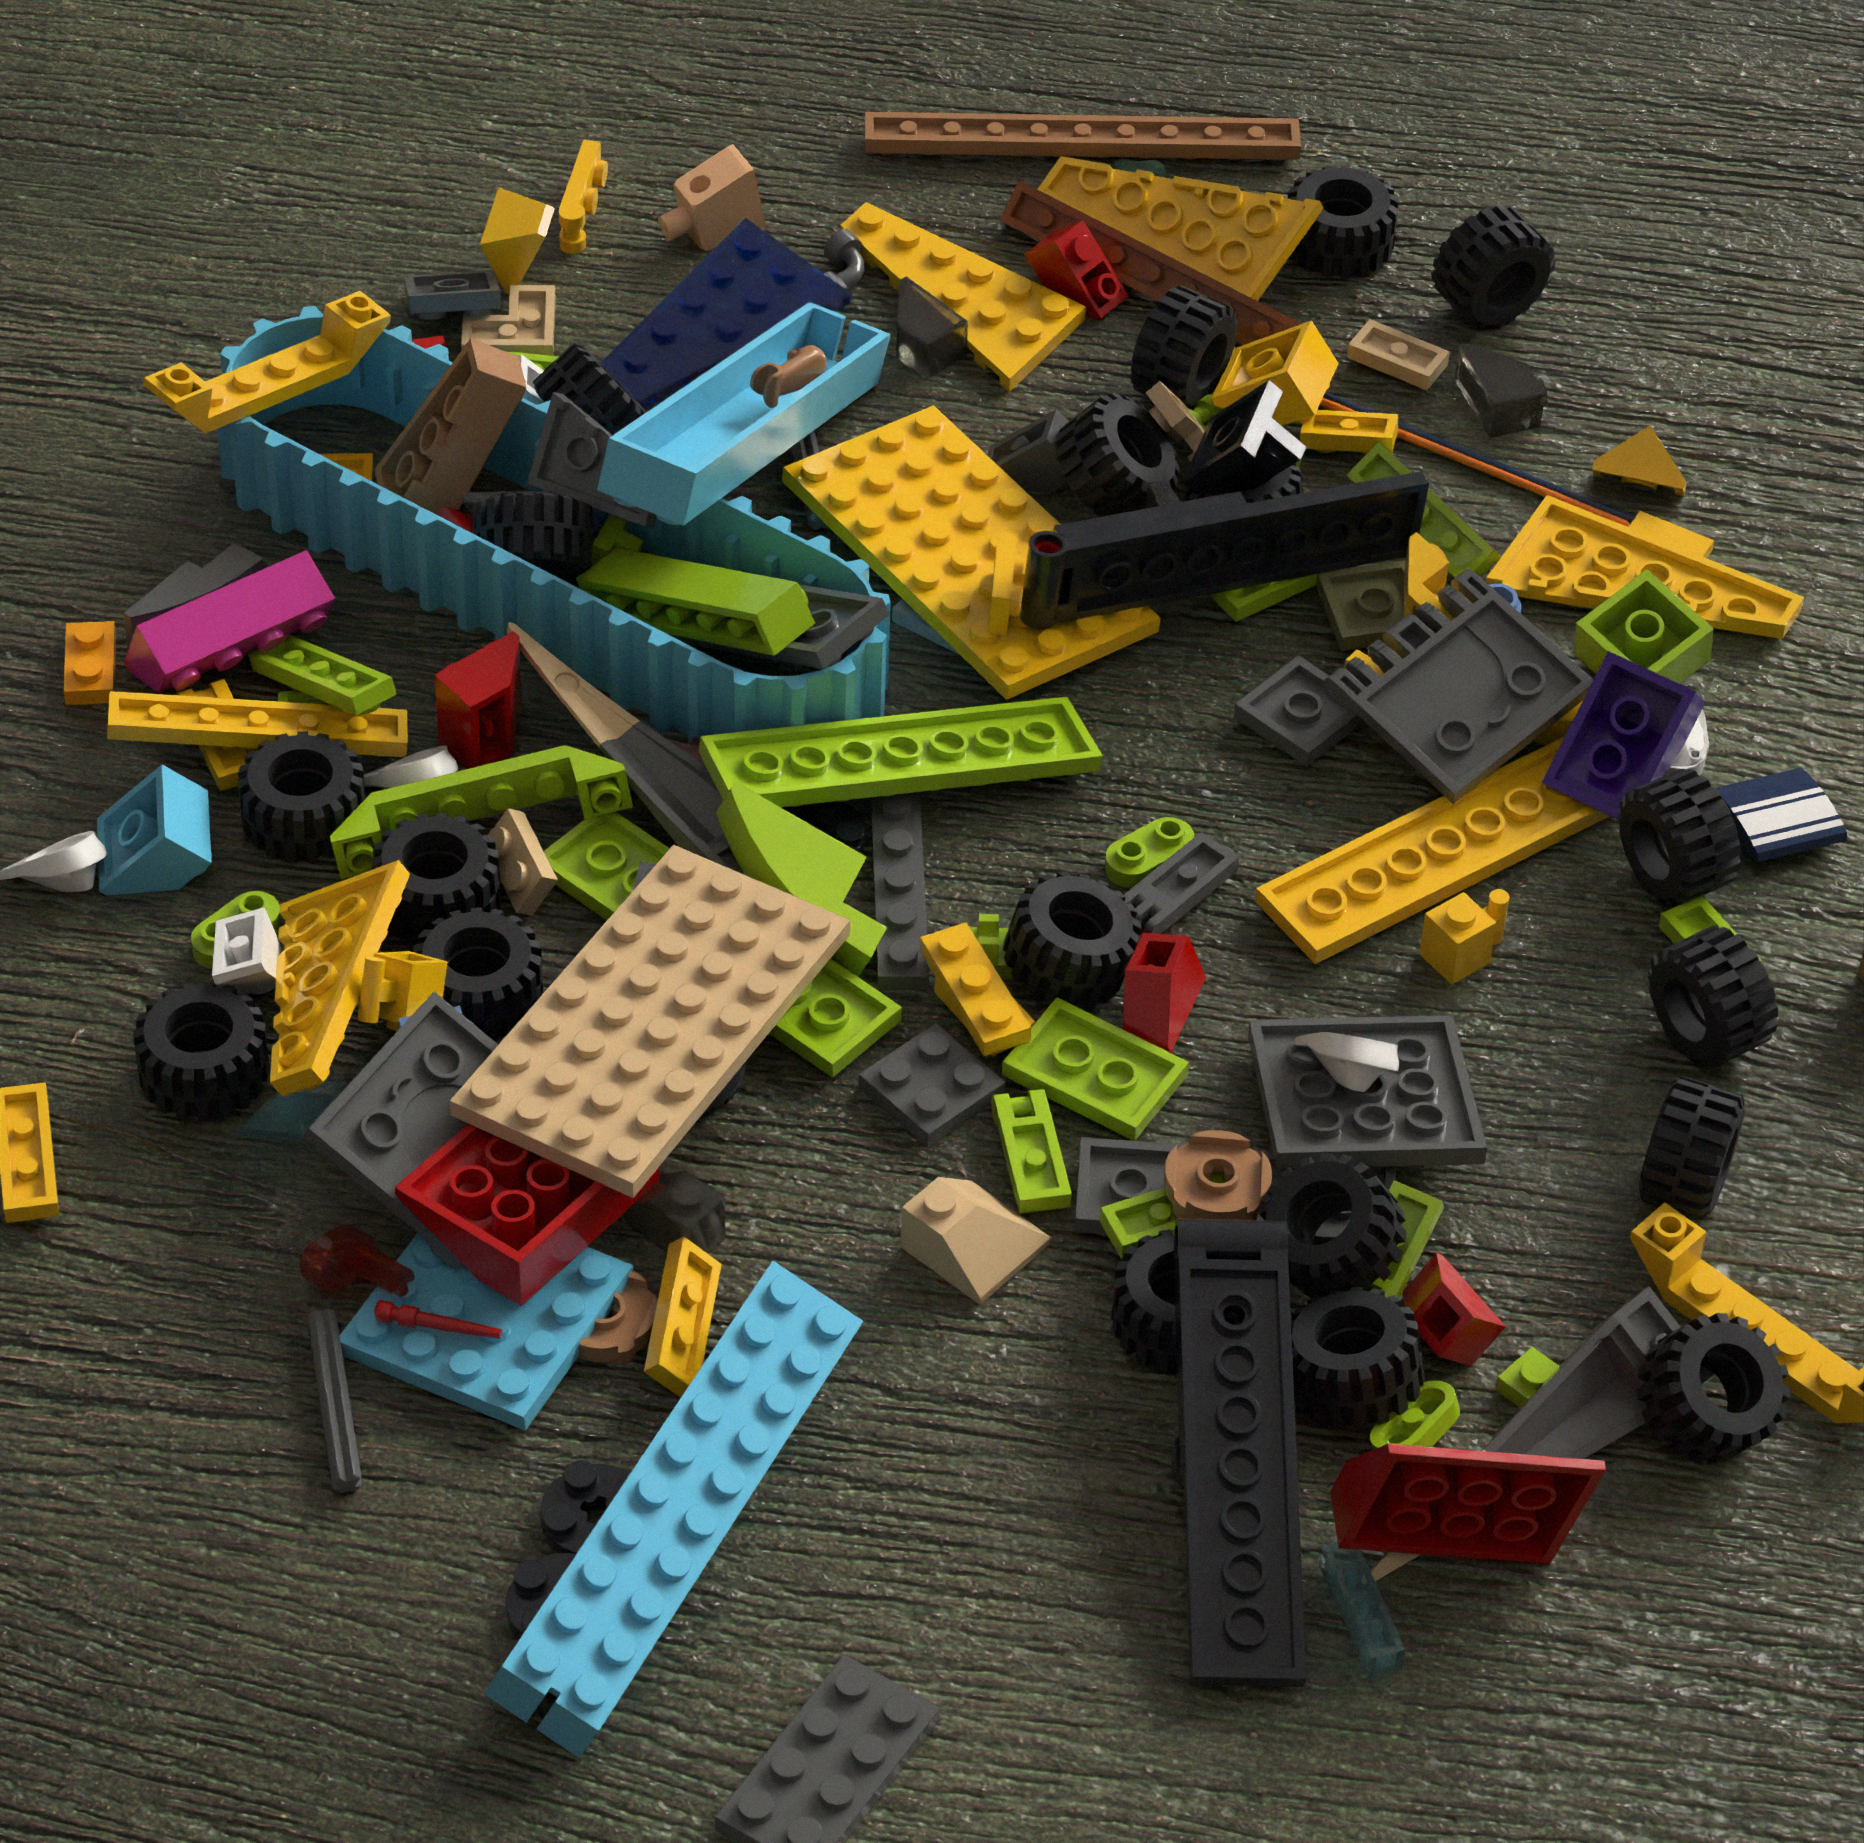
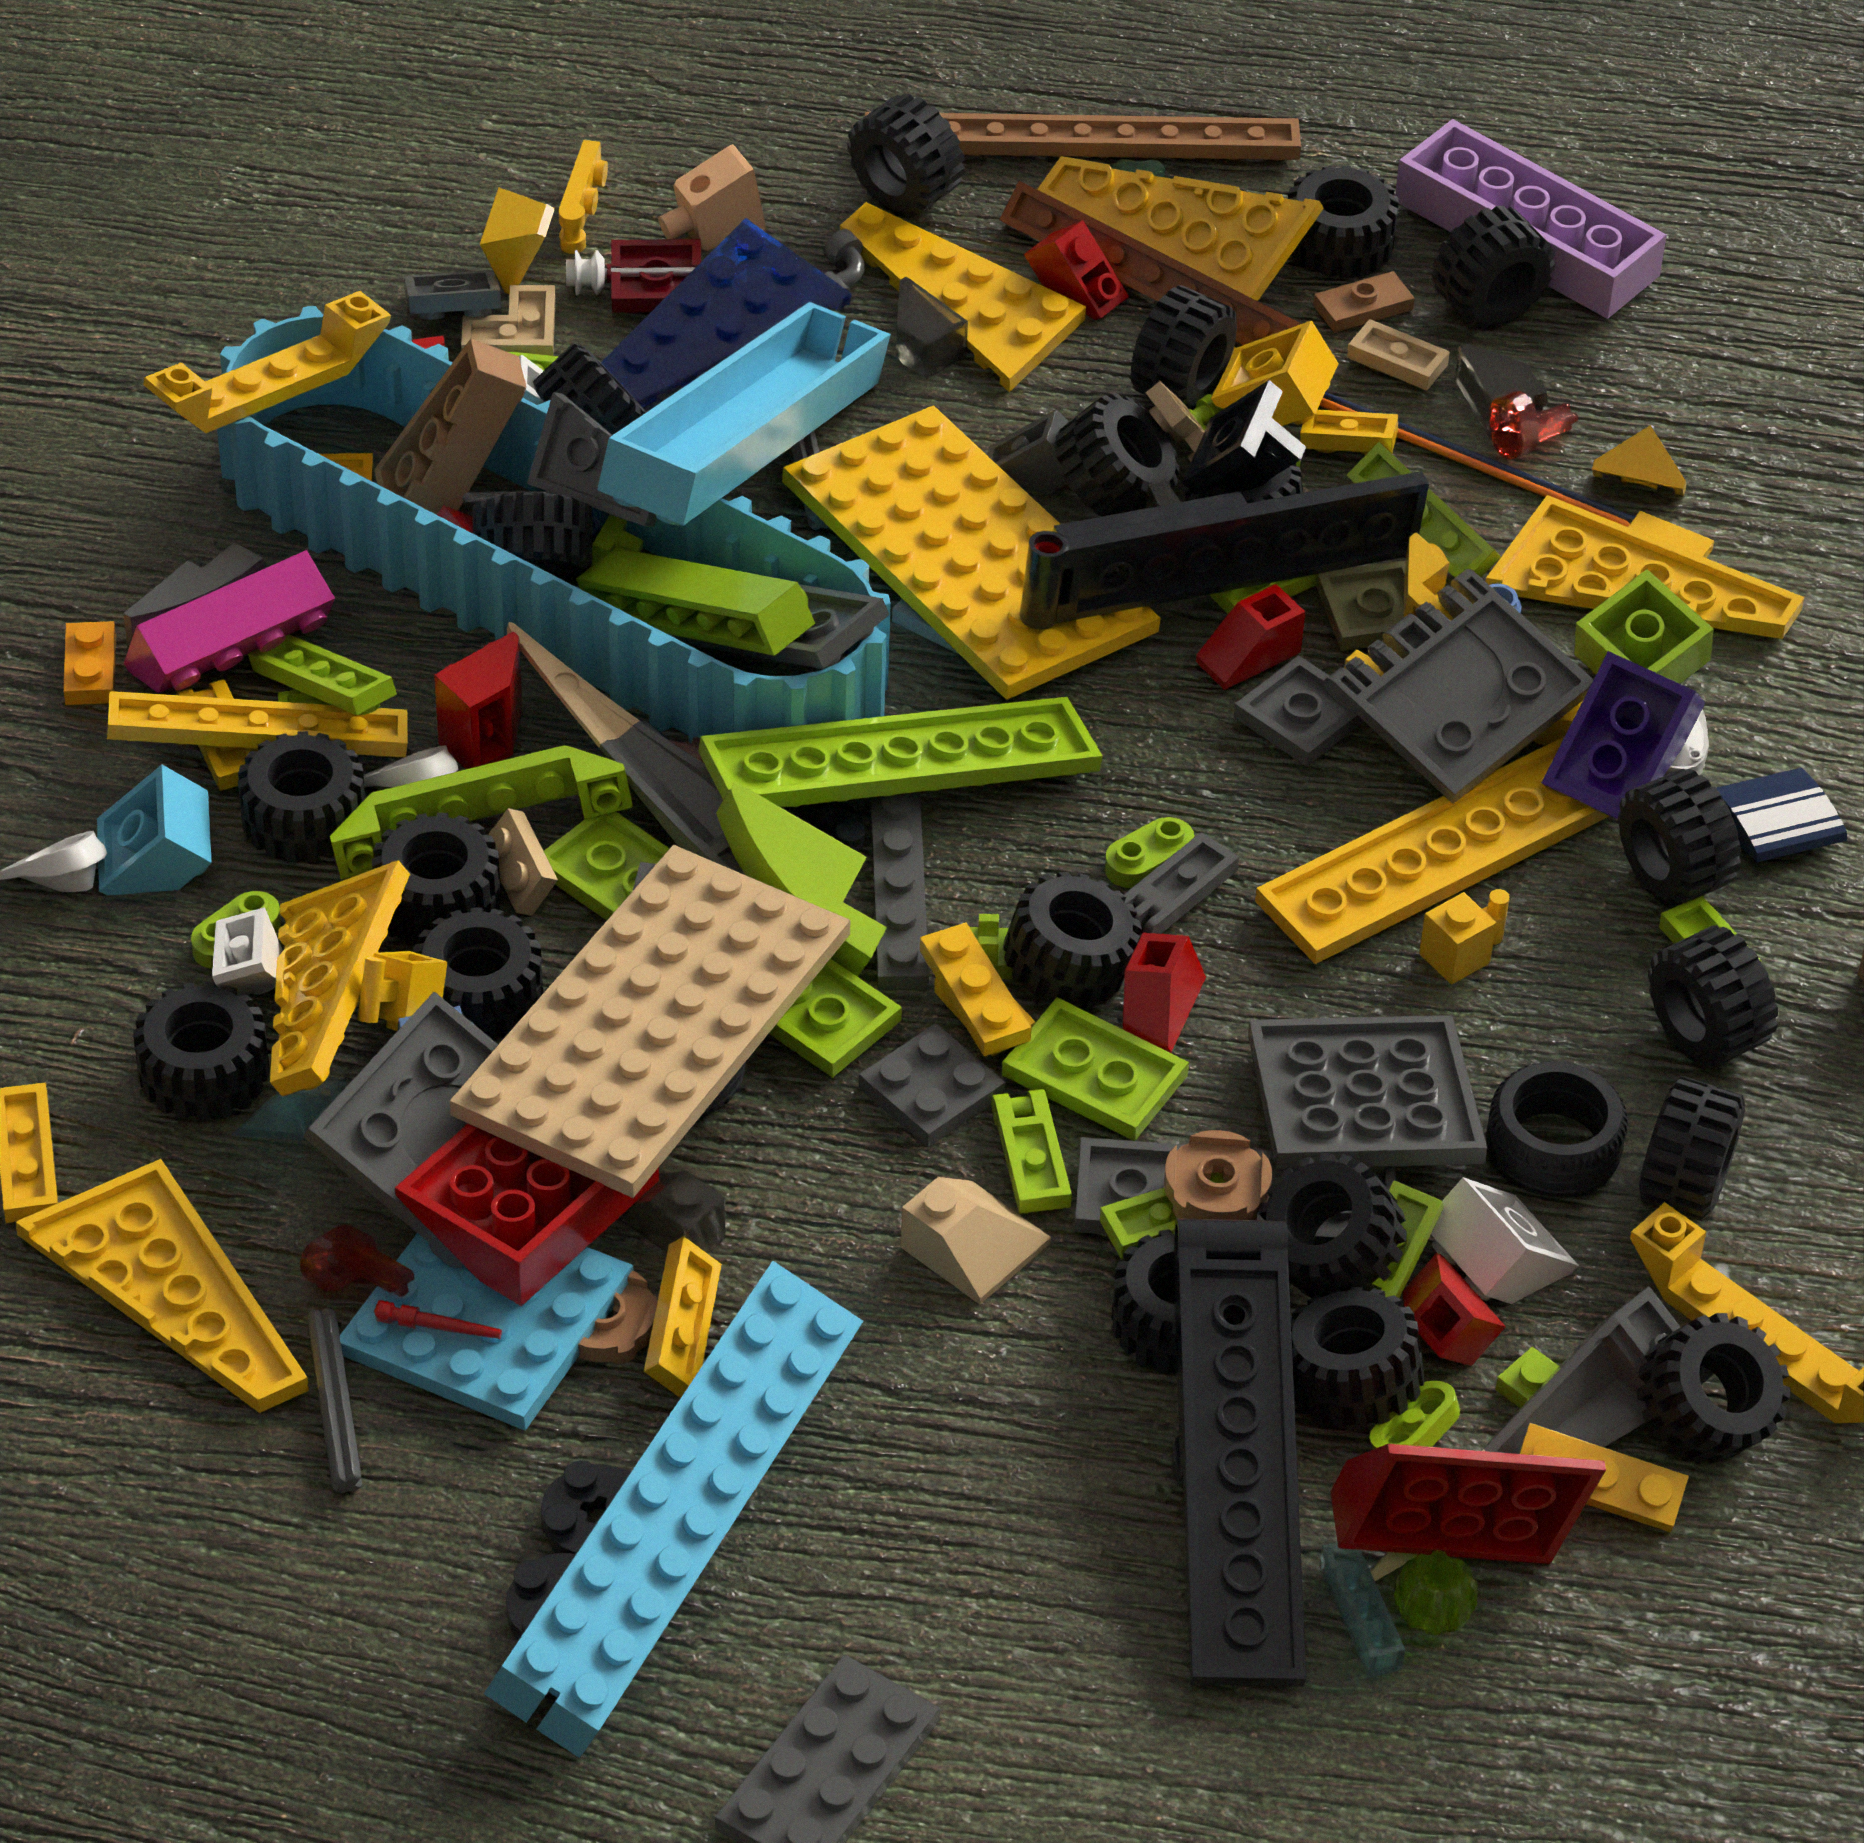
(162, 1268): none -> yellow wing
(639, 271): none -> dark red plate
(799, 370): medium nougat piece -> none
(906, 155): none -> black tyre
(1006, 572): yellow plate -> none
(1253, 637): none -> red slope
(1351, 1059): white piece -> none
(1363, 300): none -> medium nougat plate
(1436, 1592): none -> clear neon green piece
(1498, 1243): none -> white slope
(1521, 432): none -> clear red piece
(1551, 1167): none -> black tyre
(1598, 249): none -> lavender brick
(1628, 1485): none -> yellow plate

